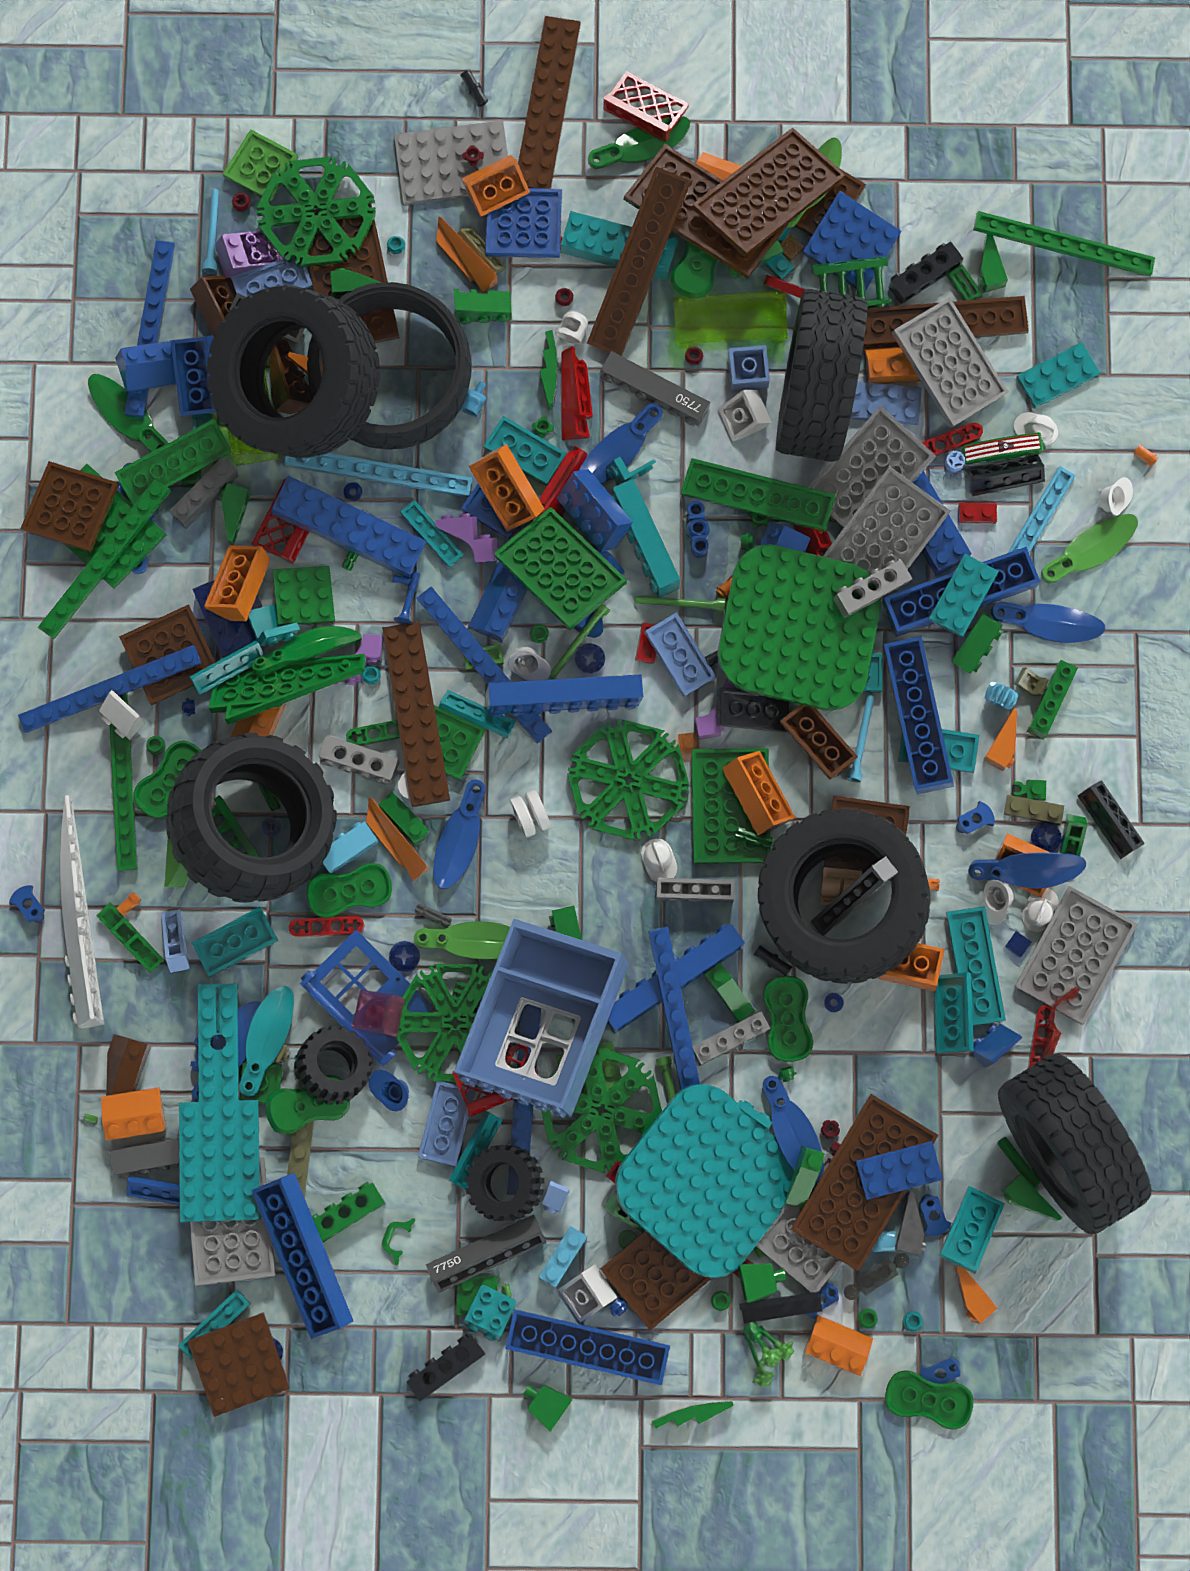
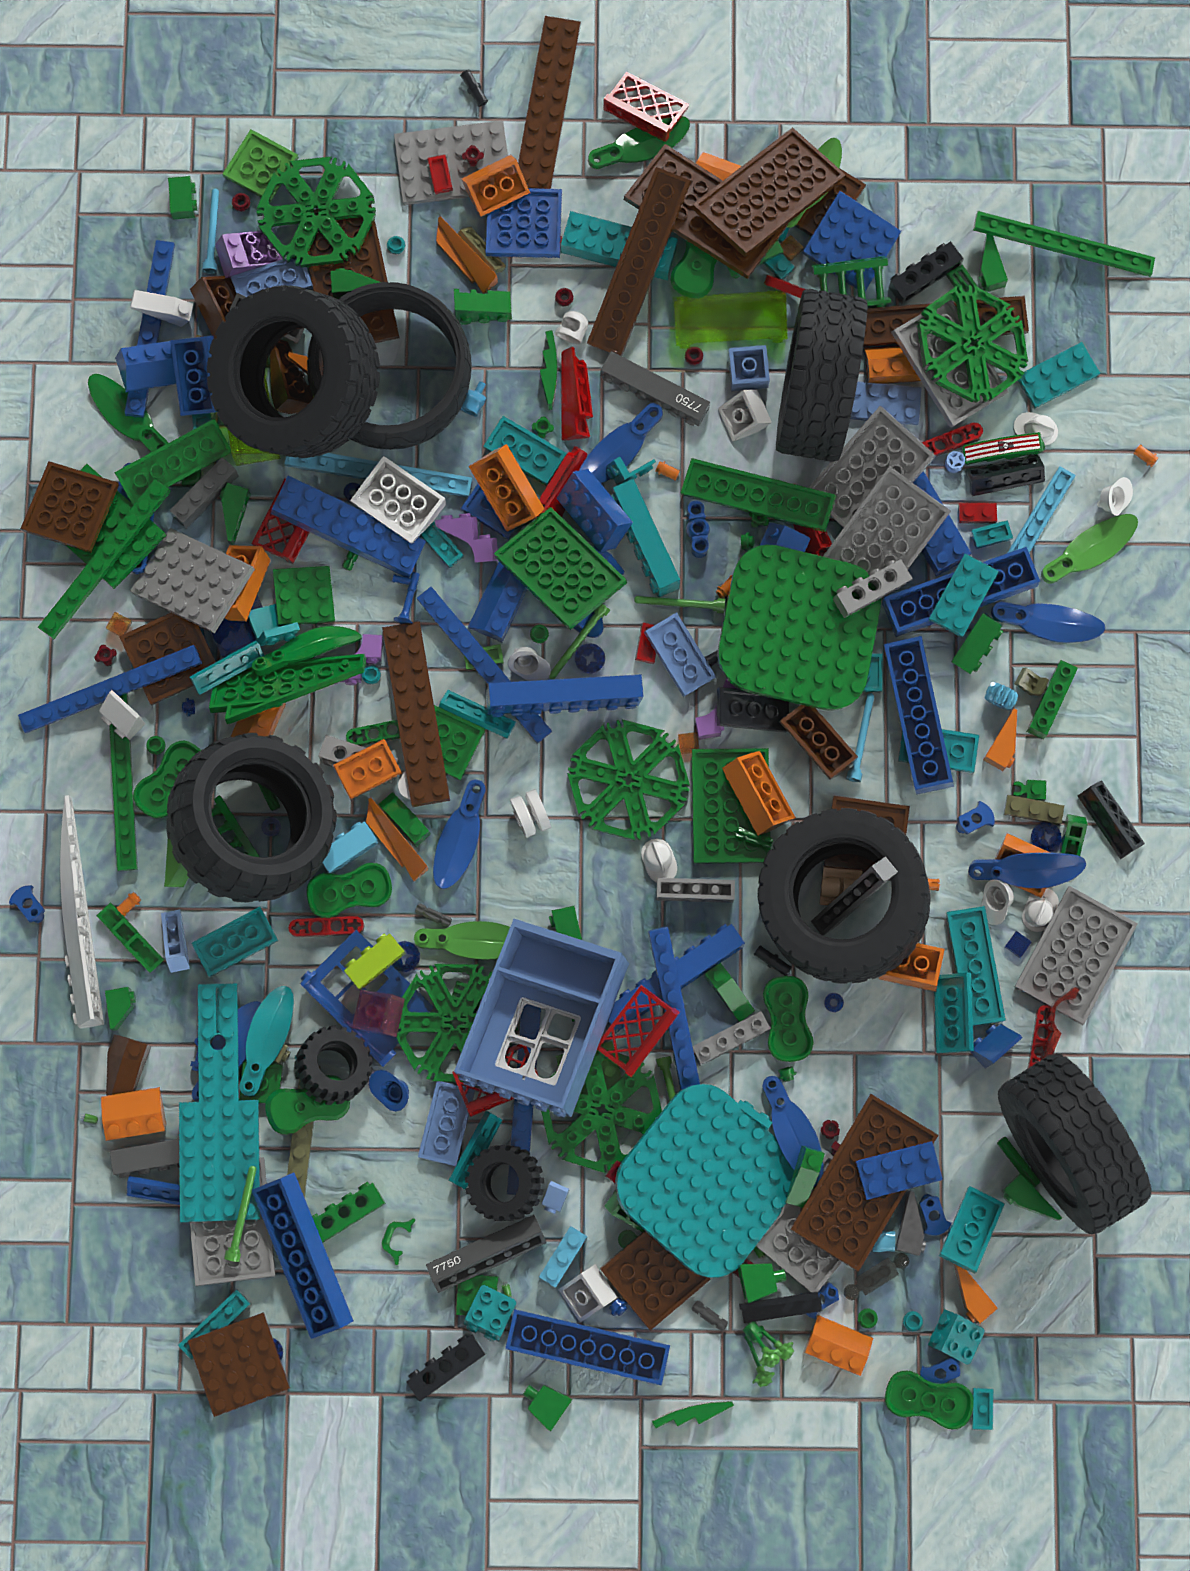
(103, 649): none -> dark red plate
(118, 624): none -> clear orange plate
(119, 1005): none -> green slope
(162, 307): none -> white slope
(182, 198): none -> green brick
(192, 580): none -> light grey plate
(233, 1252): none -> bright green piece
(367, 769): none -> orange tile
(374, 961): none -> lime brick
(398, 500): none -> white slope
(440, 174): none -> red tile
(649, 1042): none -> red fence
(667, 470): none -> orange pin
(709, 1315): none -> dark grey axle
(720, 1300): green plate -> none
(956, 1336): none -> teal bracket
(964, 332): none -> green plate
(982, 1409): none -> teal plate
(991, 534): none -> teal plate

